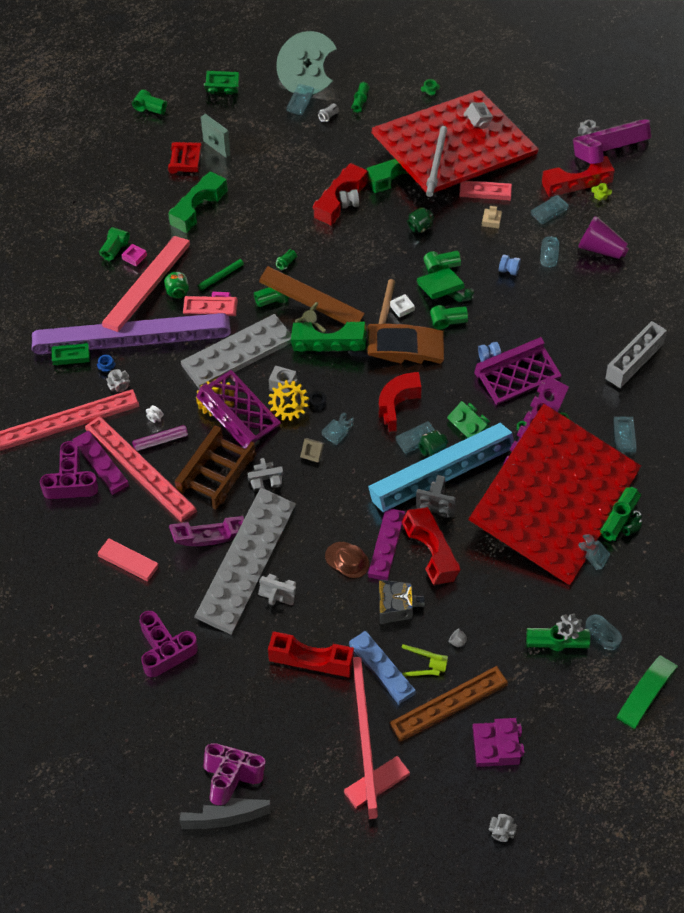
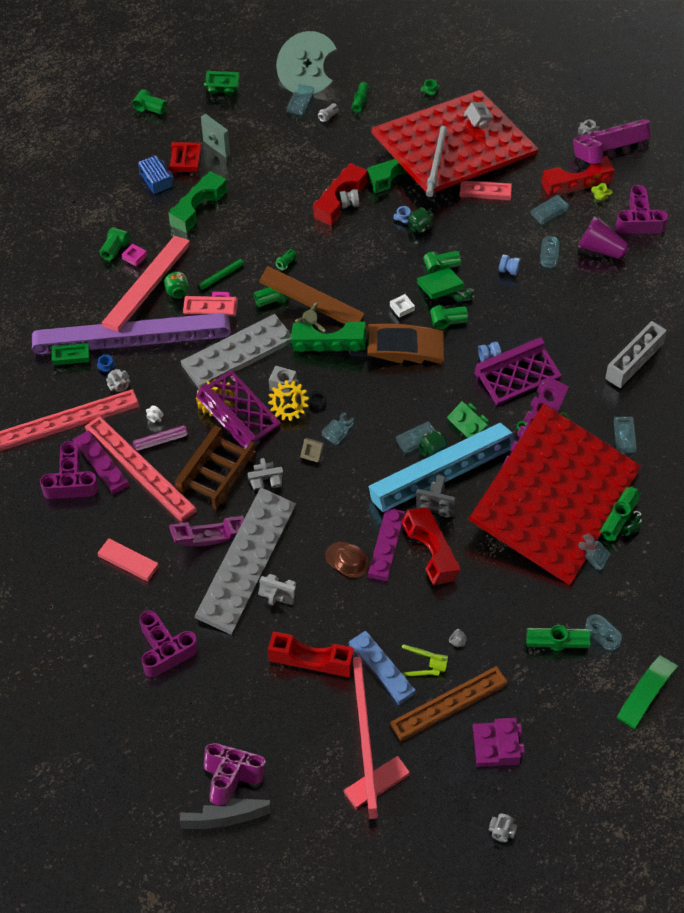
(155, 174): none -> blue brick
(386, 304): medium nougat bar -> none
(395, 391): red arch -> none
(397, 601): dark grey torso -> none
(402, 214): none -> medium blue plate
(492, 217): tan tile -> none
(564, 626): light grey gear -> none
(640, 217): none -> magenta beam

